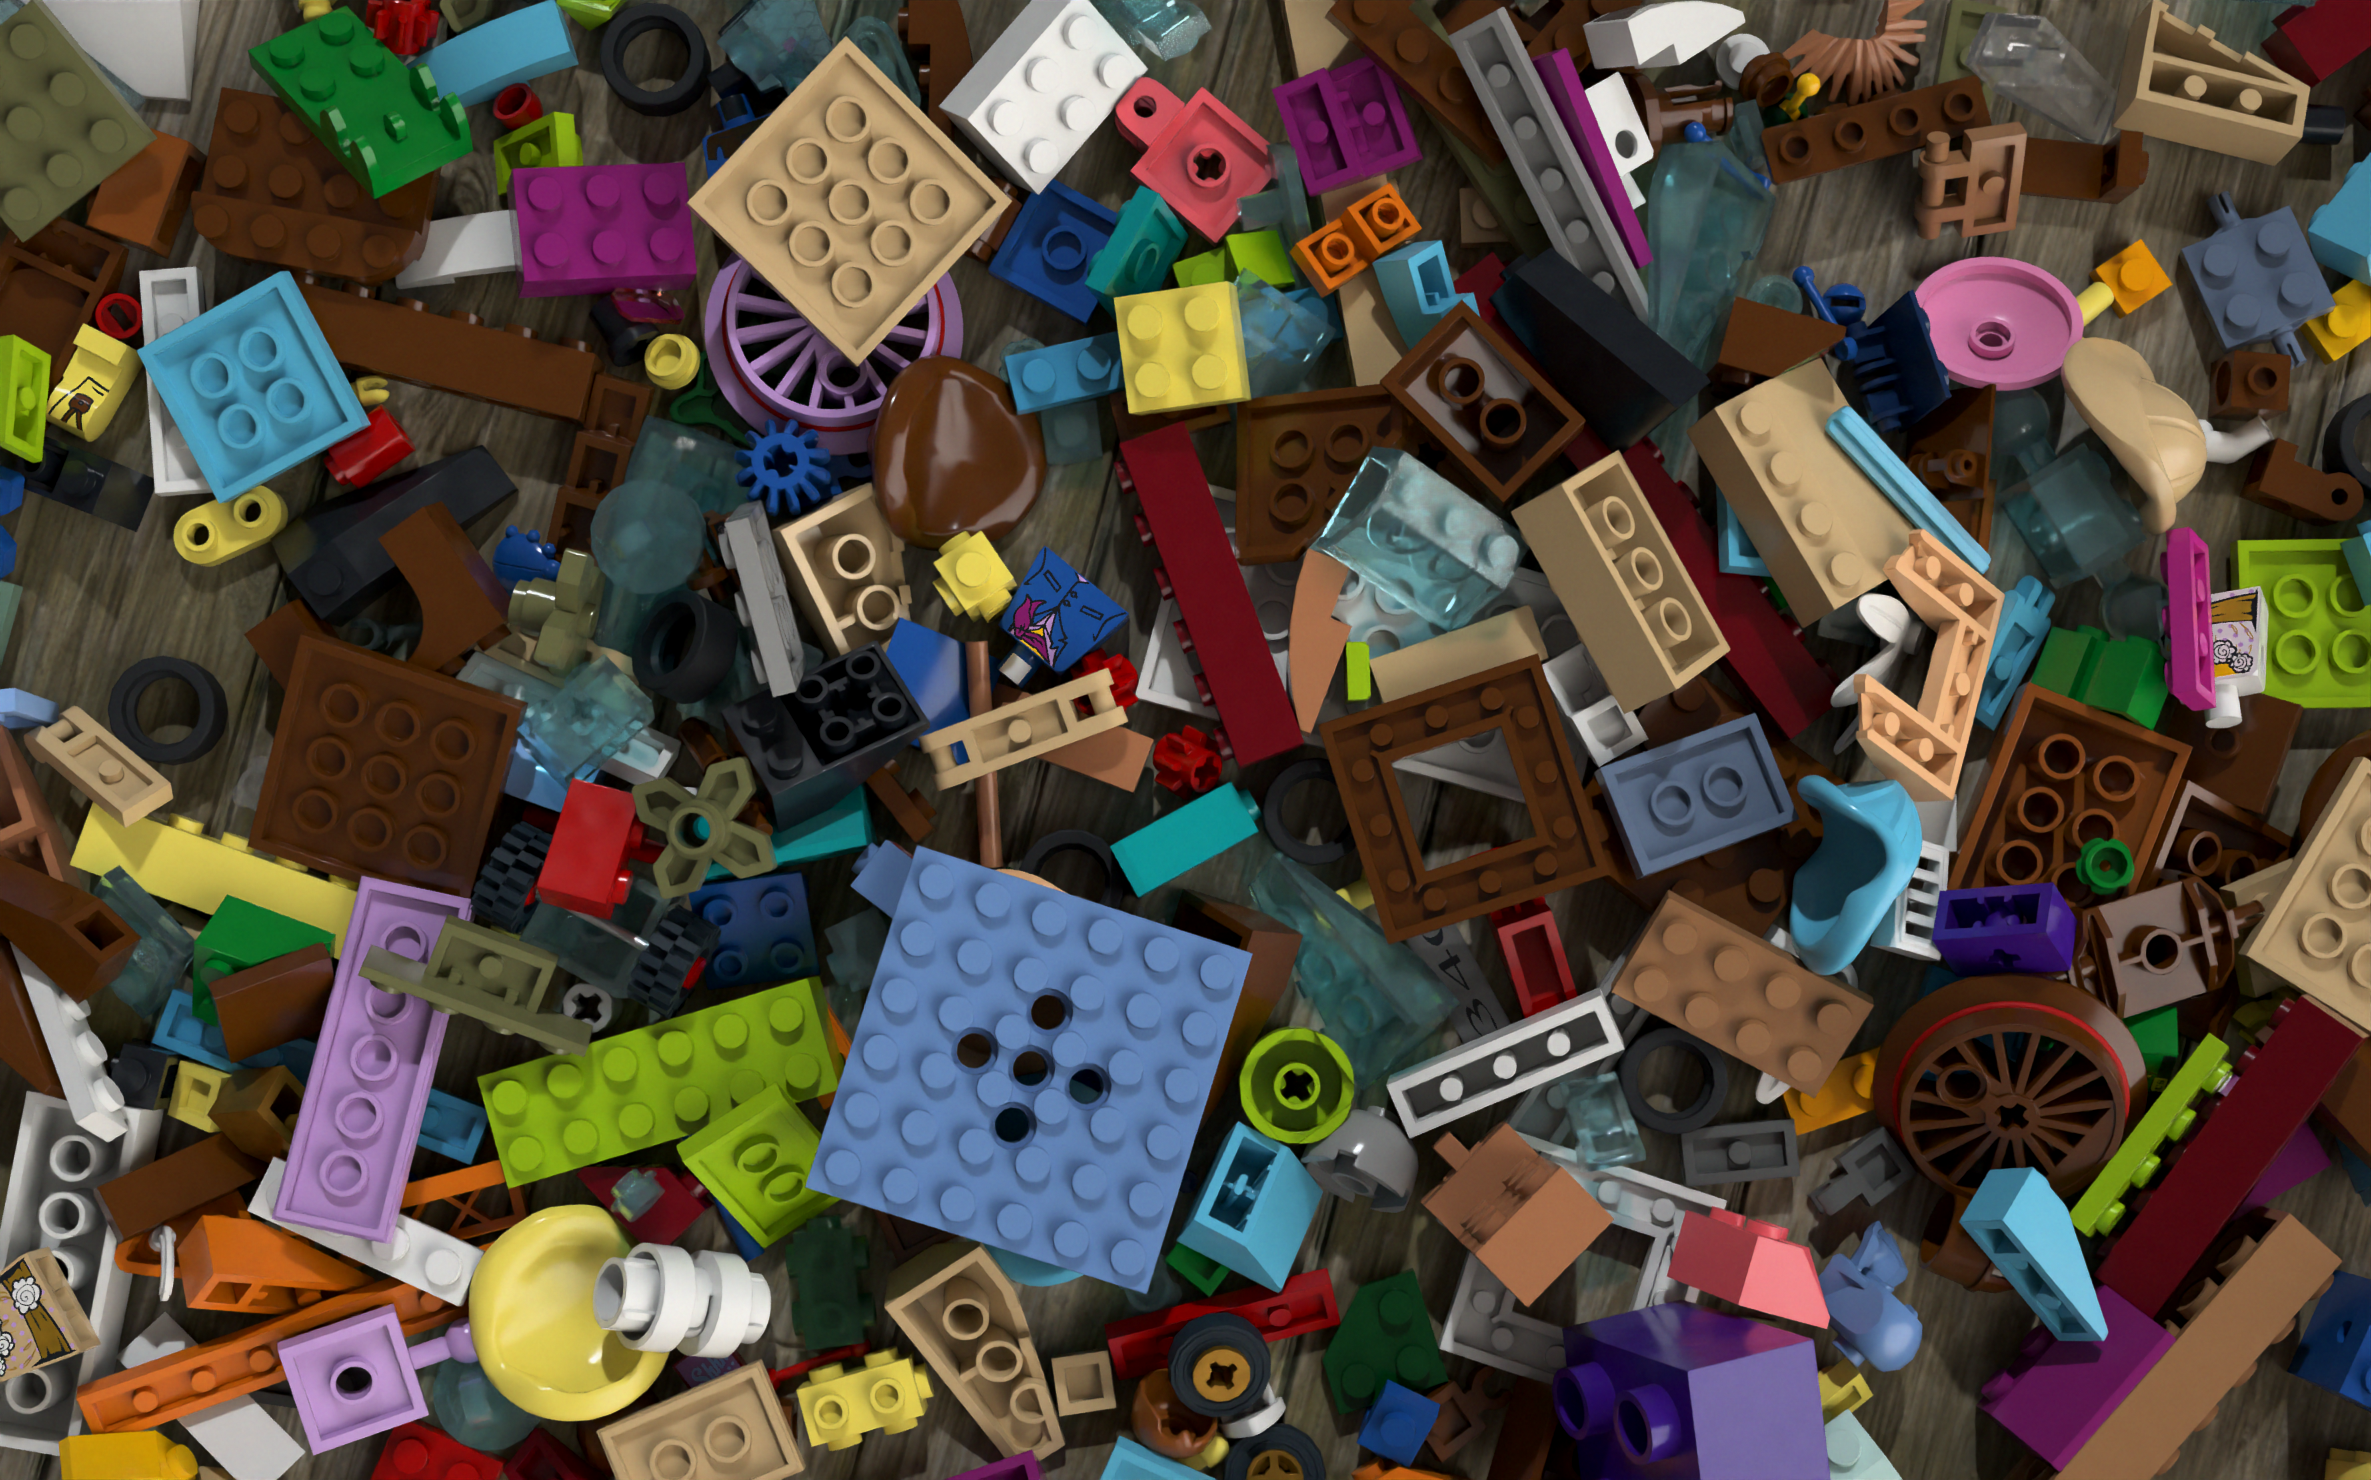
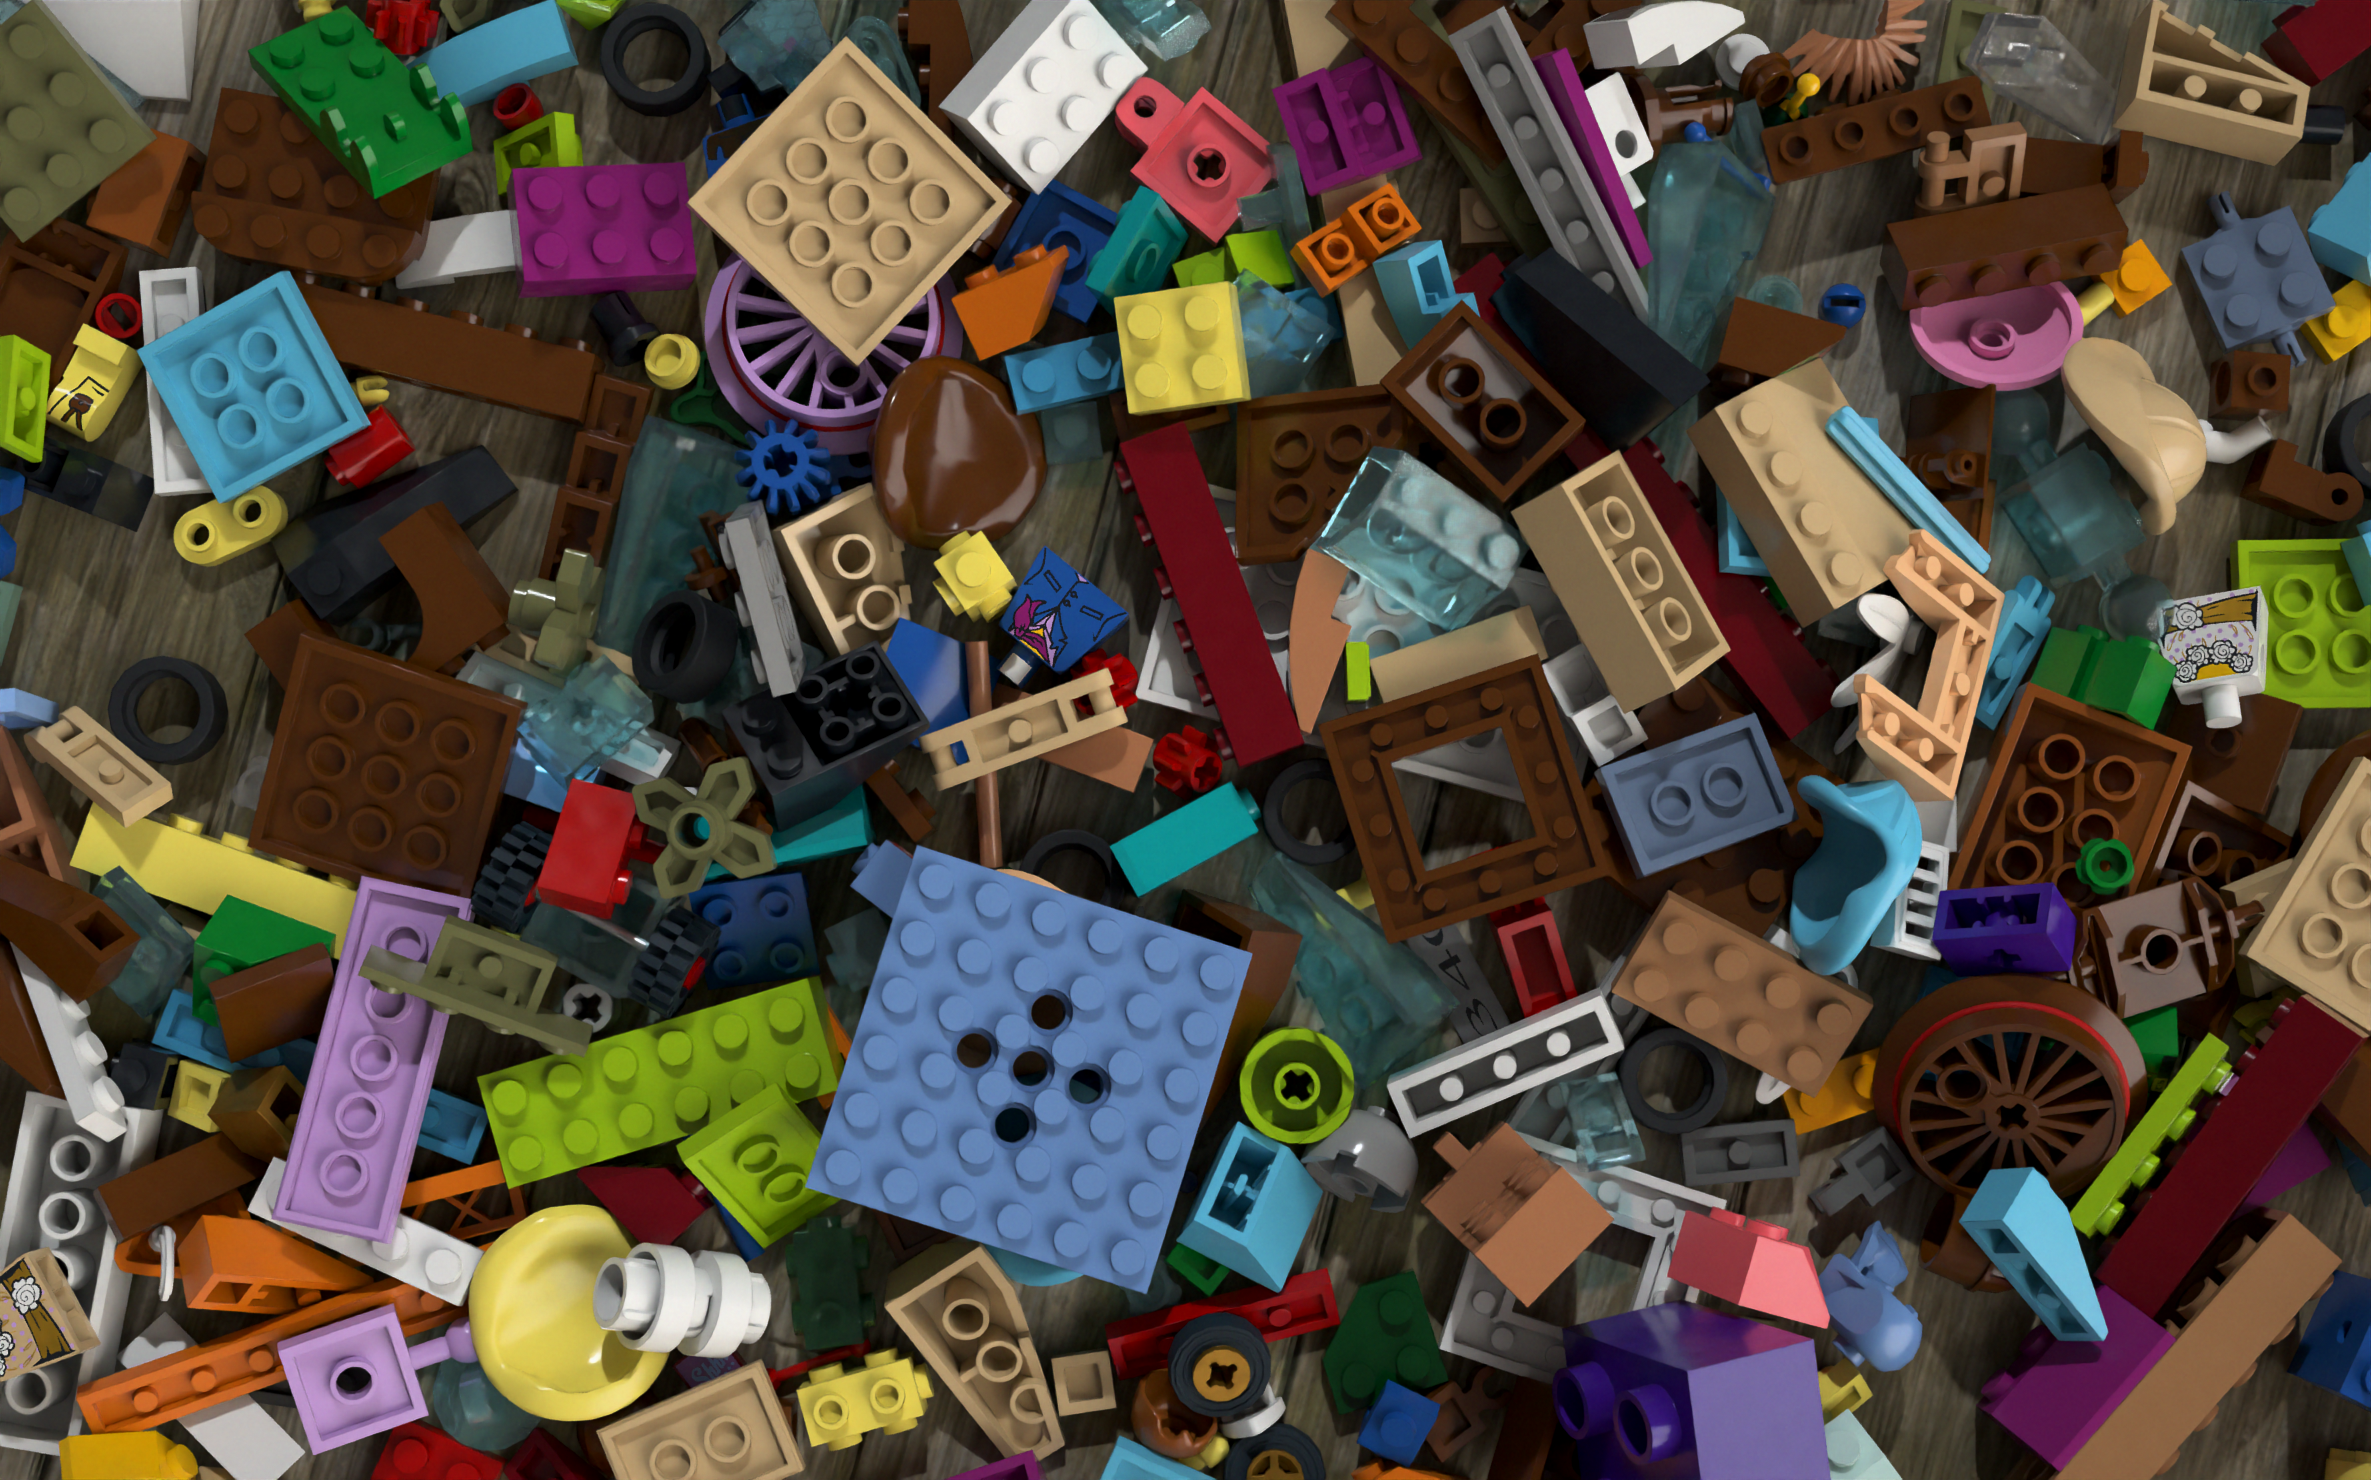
(523, 558): blue piece -> none
(636, 1194): clear light blue plate -> none
(647, 306): piece -> none
(648, 536): clear light blue tile -> none
(1010, 304): none -> orange slope
(1804, 277): blue hinge -> none
(1906, 363): dark blue hinge -> none
(2003, 246): none -> reddish brown brick
(2188, 619): dark pink plate -> none

